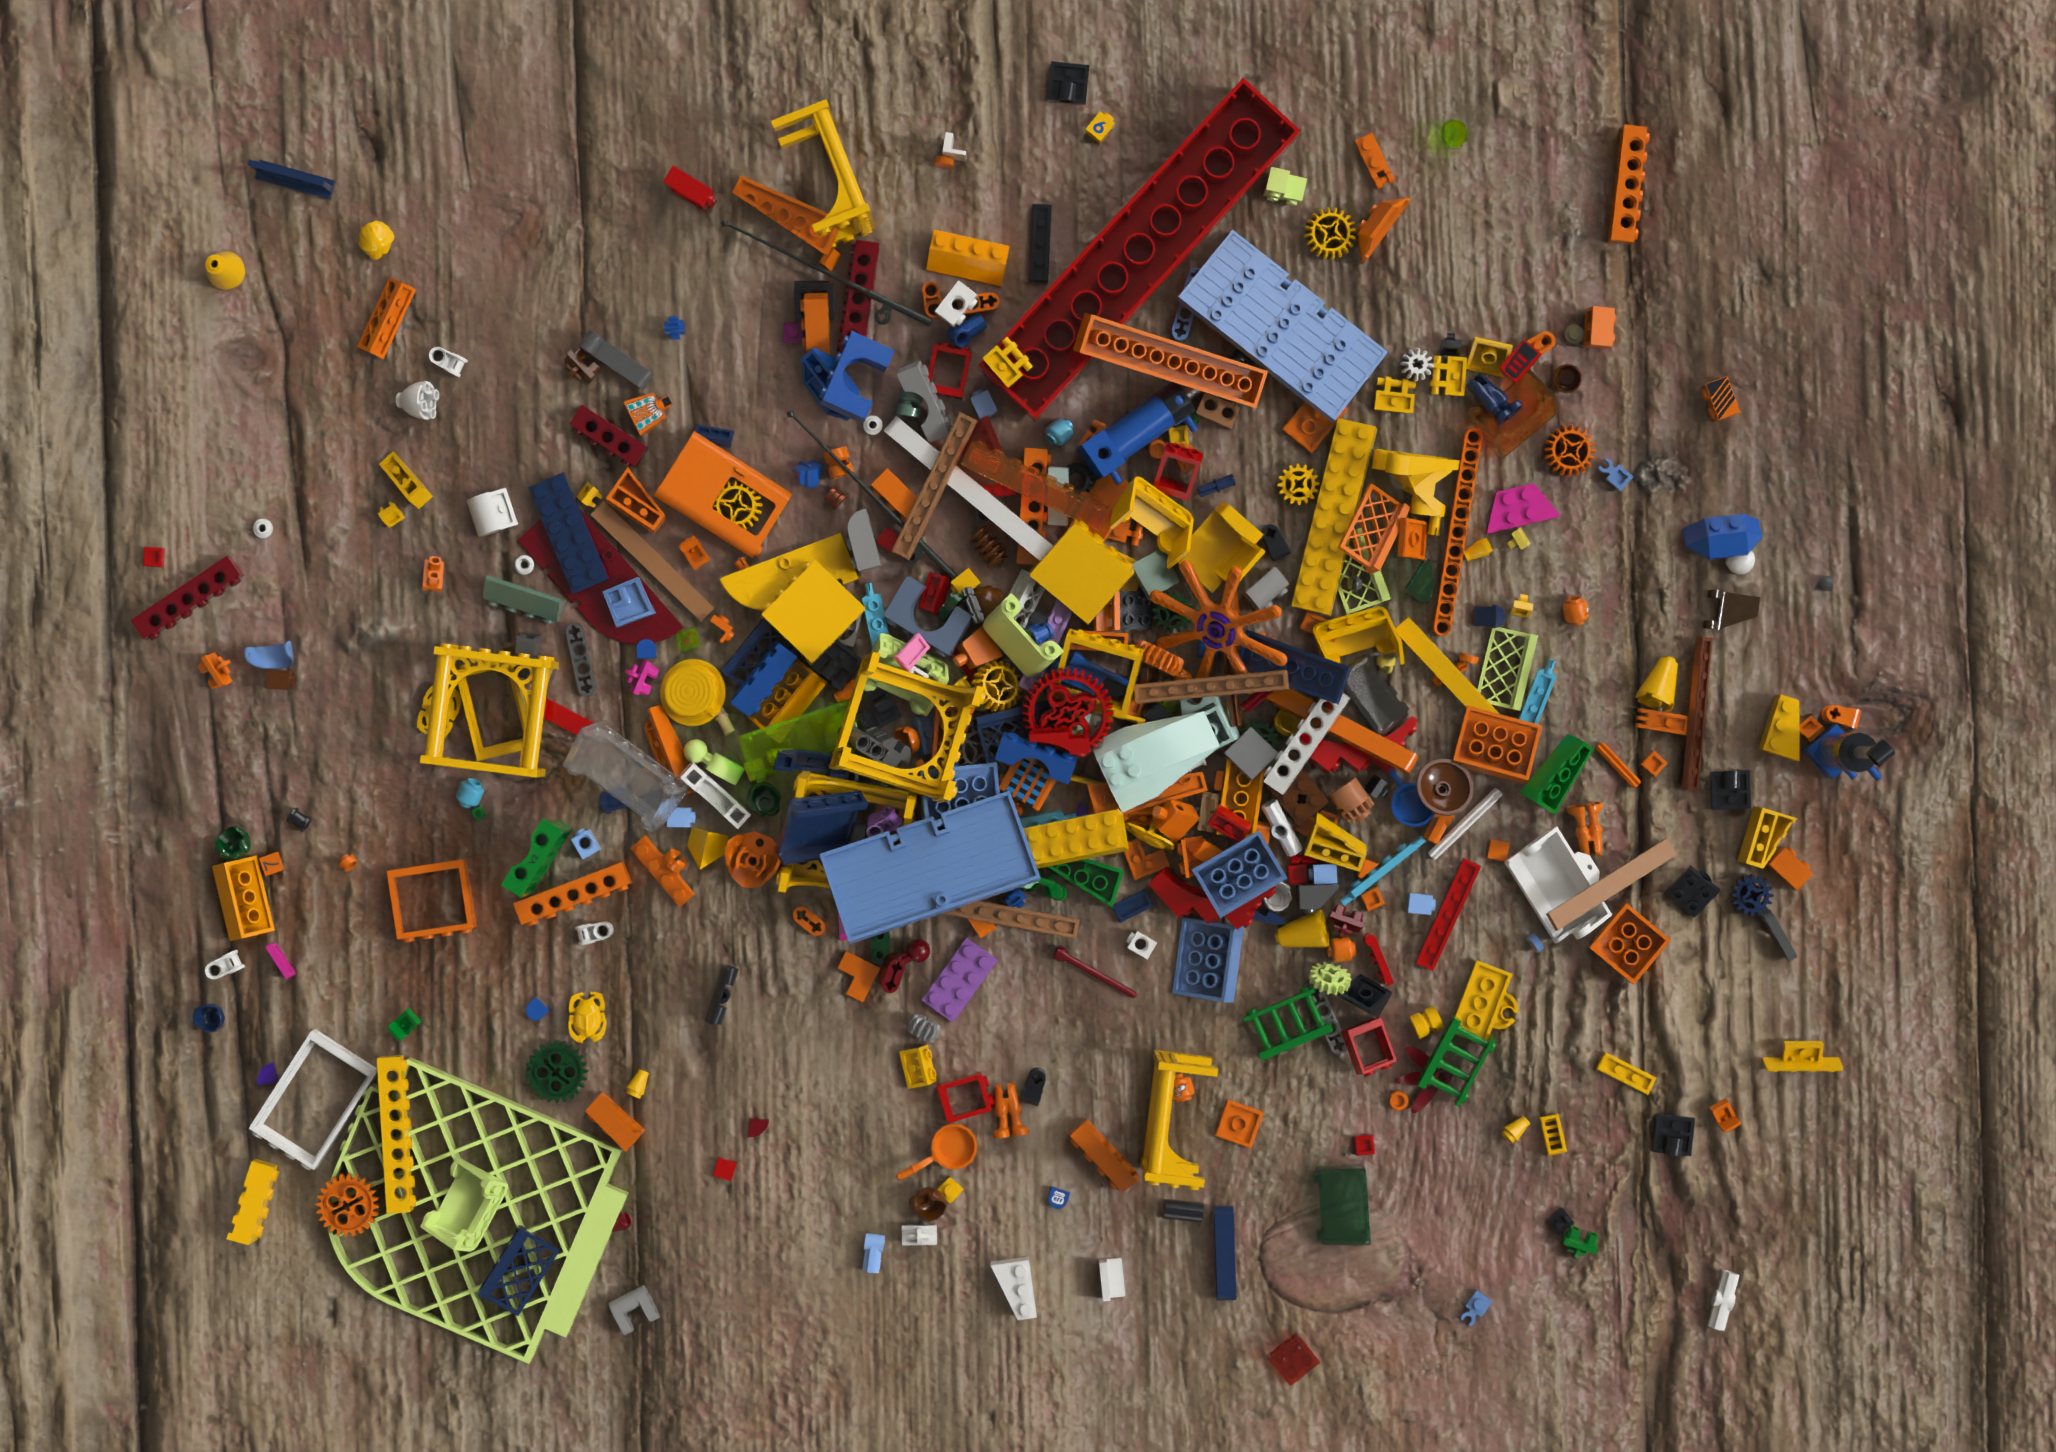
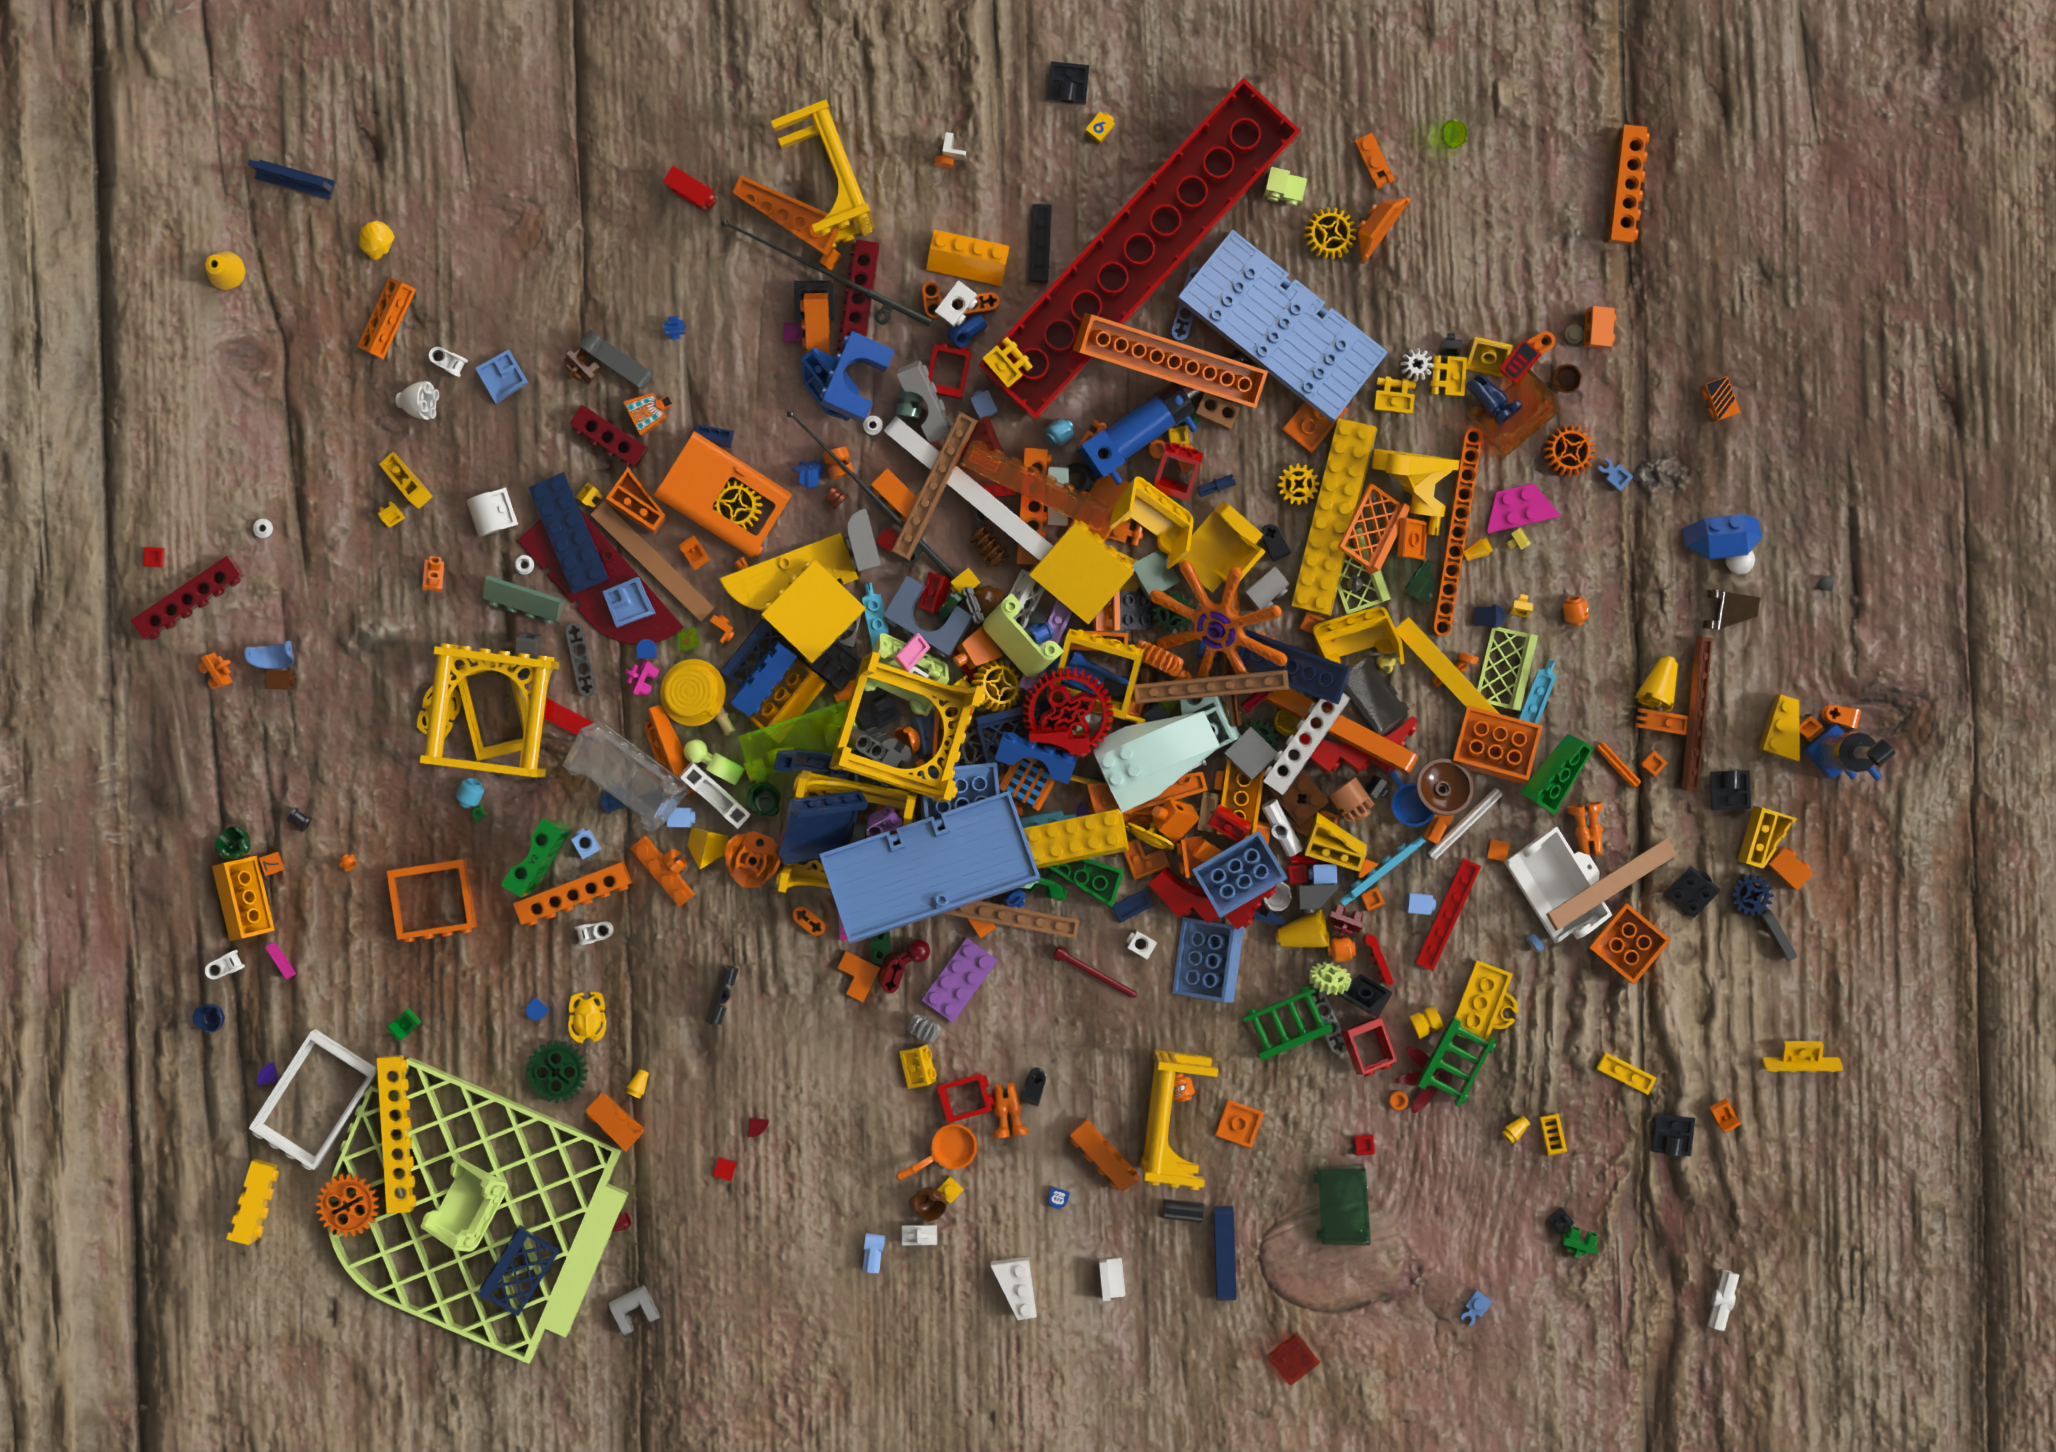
(502, 376): none -> medium blue plate

